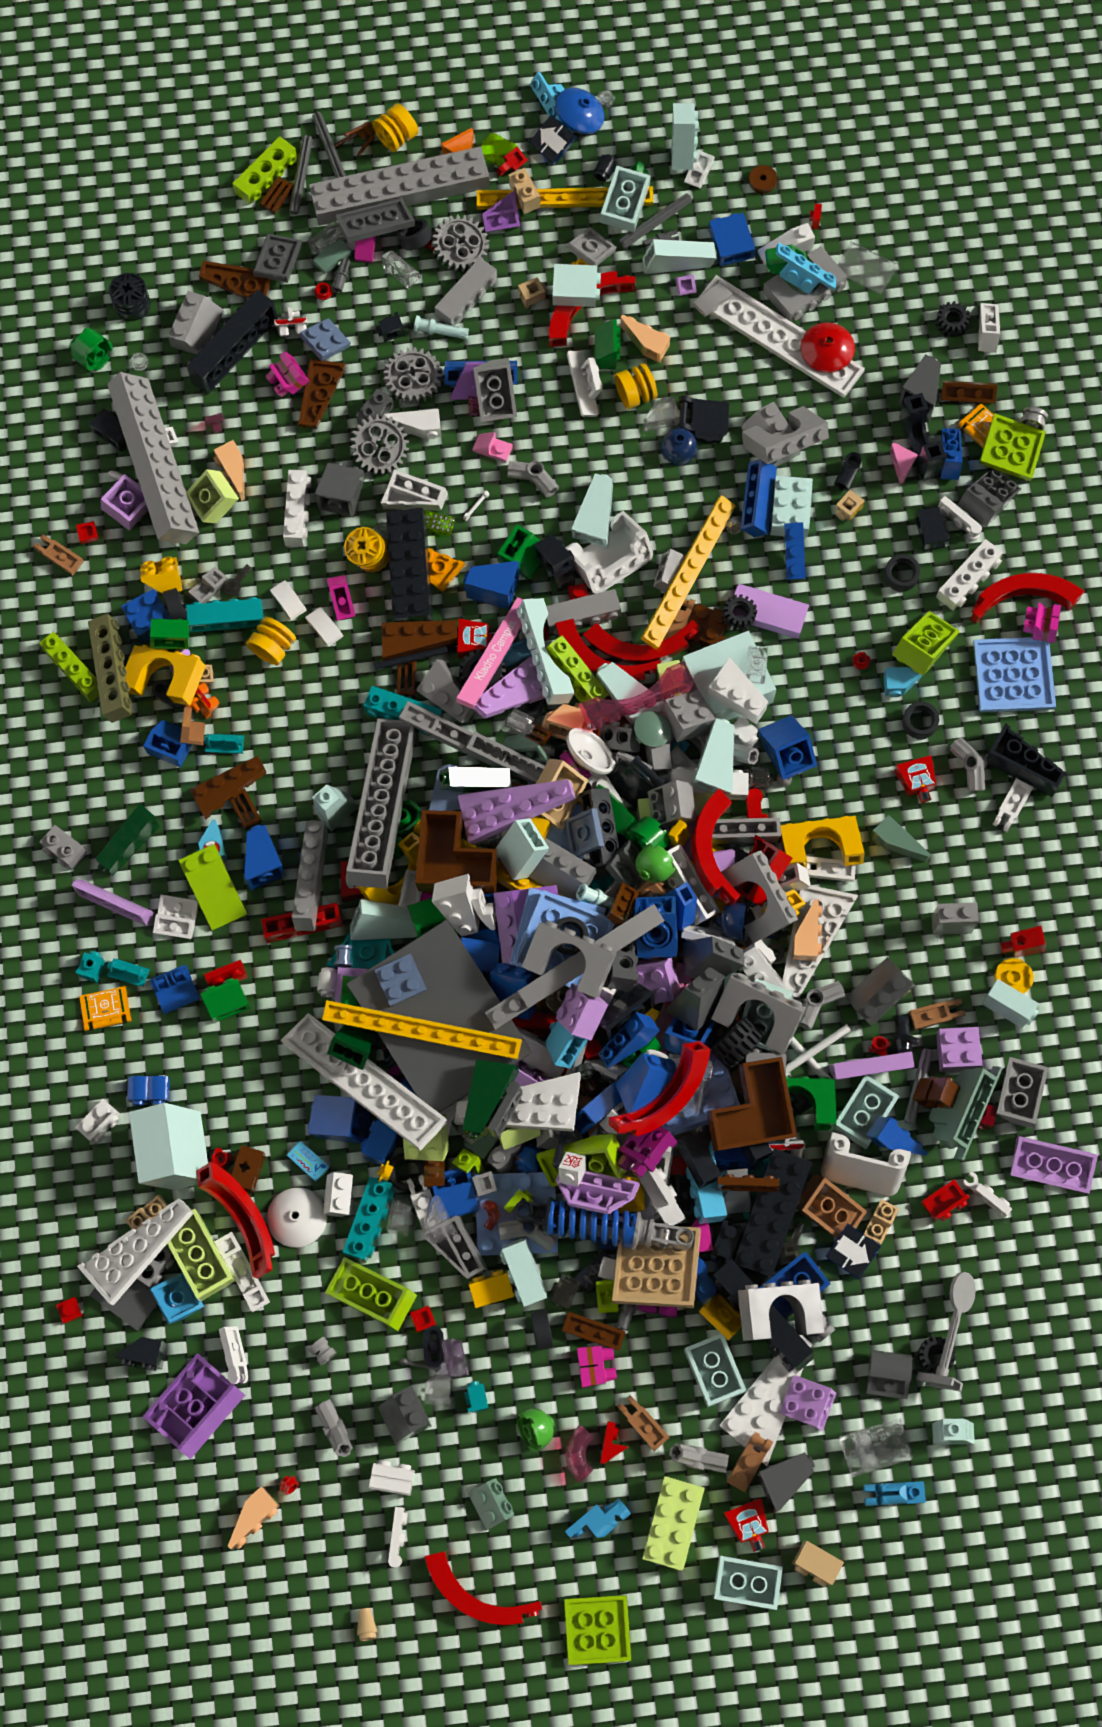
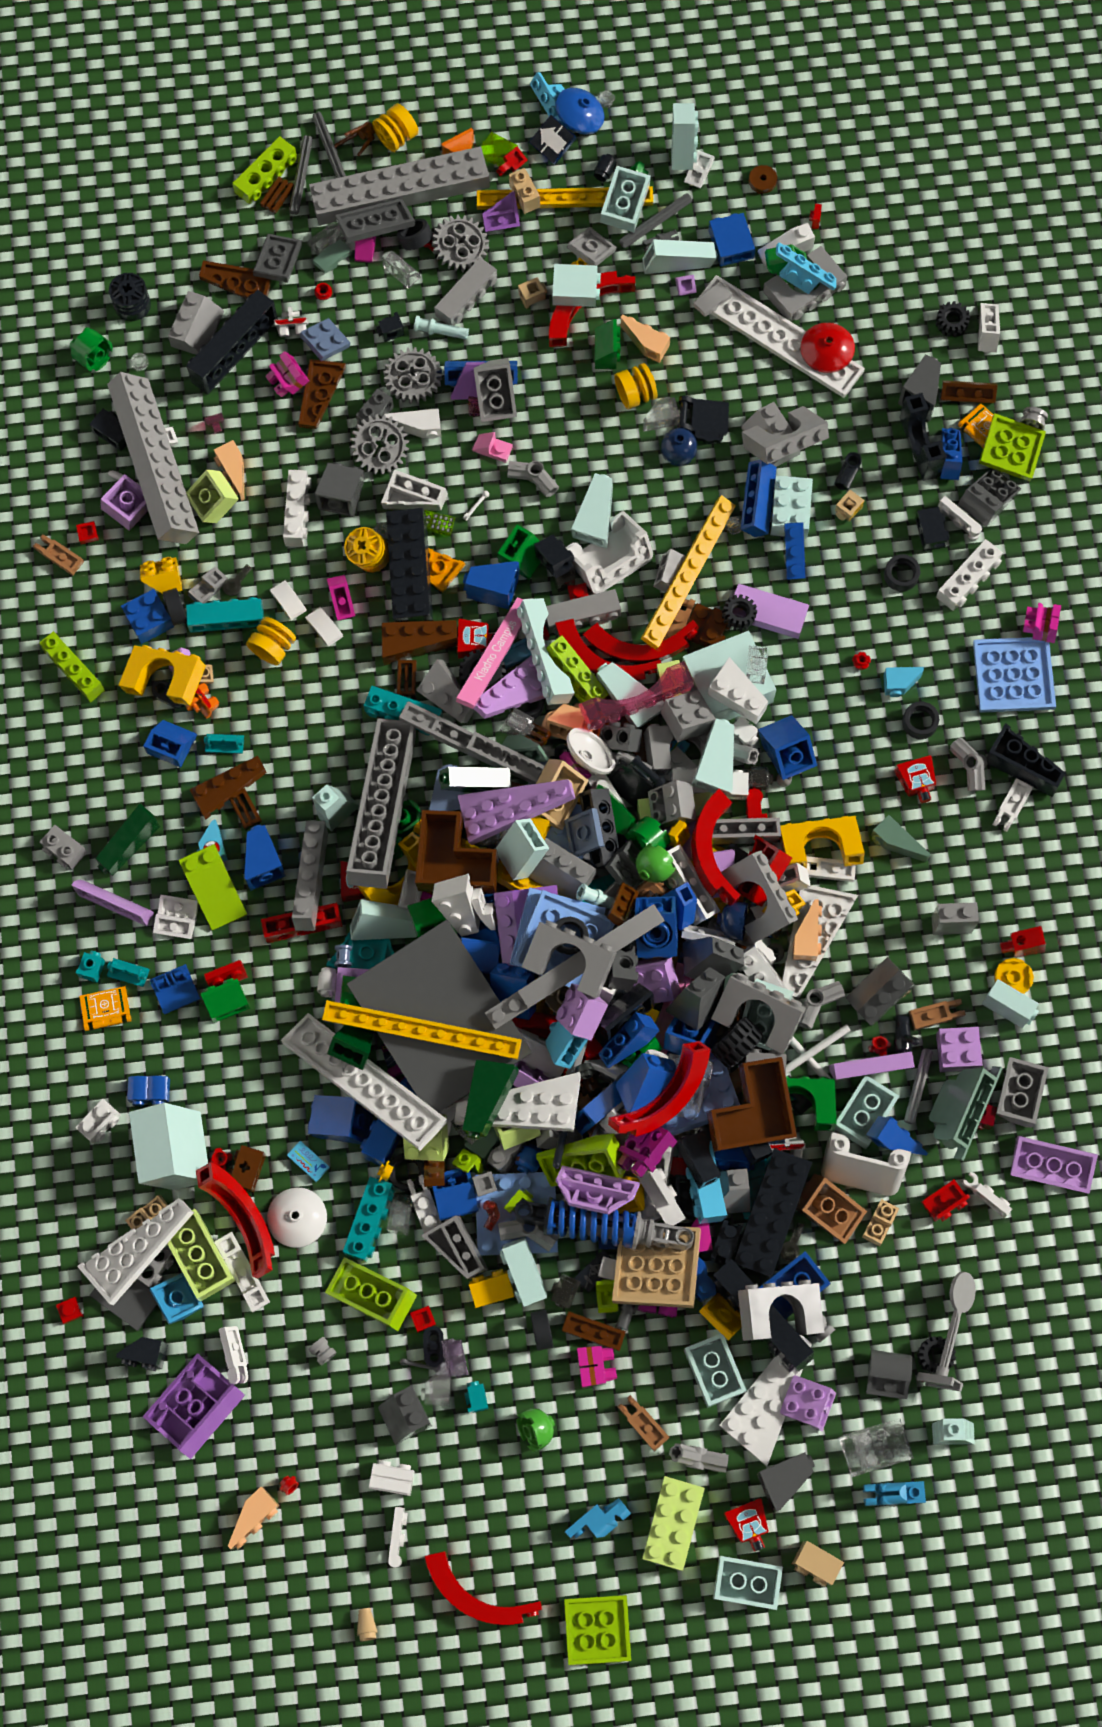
(110, 668): olive brick -> none
(169, 634): green slope -> none
(192, 731): medium nougat panel -> none
(334, 1428): light grey piece -> none
(337, 1194): white brick -> none
(340, 276): dark grey axle -> none
(400, 980): sand blue plate -> none
(410, 658): black bar -> none
(438, 1222): clear slope -> none
(491, 1504): sand green bracket -> none
(505, 1110): dark grey hinge -> none
(572, 1169): white brick -> none
(575, 1453): clear pink cylinder -> none
(586, 382): white bracket -> none
(611, 1450): red slope -> none
(652, 729): sand green dish -> none
(748, 1183): reddish brown plate -> none
(749, 1462): medium nougat plate -> none
(852, 1251): tile -> none
(867, 267): clear piece -> none
(903, 460): bright pink slope -> none
(925, 643): lime slope -> none
(936, 1092): reddish brown piece -> none
(1035, 584): red arch -> none

